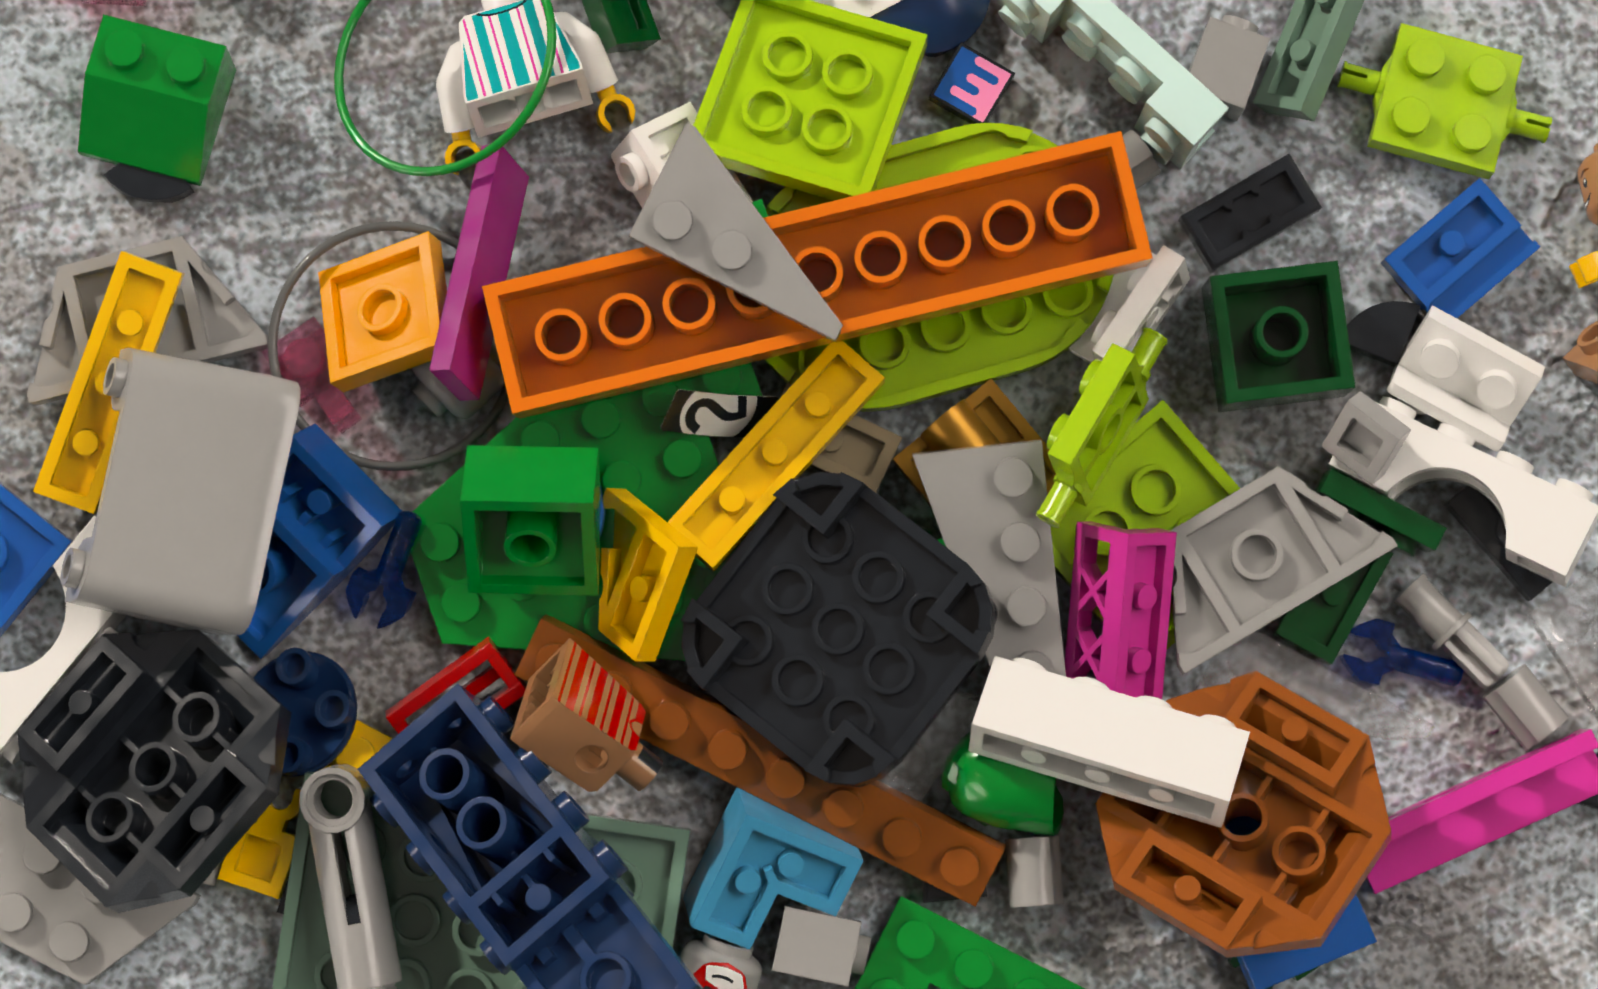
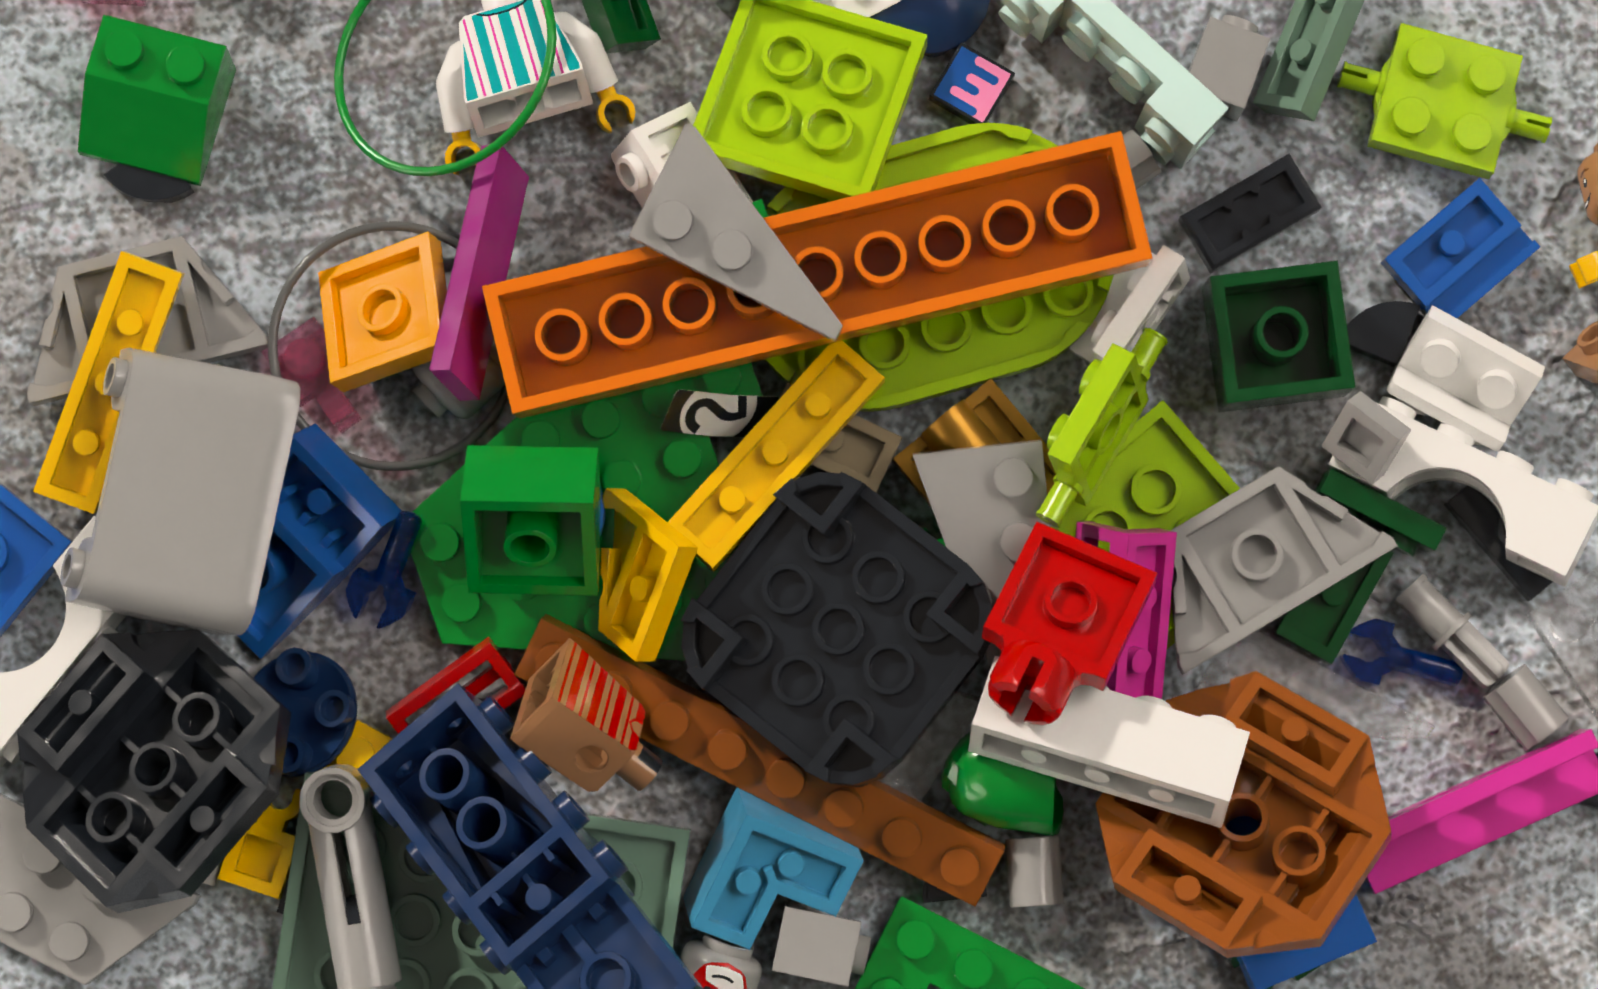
(1061, 621): none -> red plate

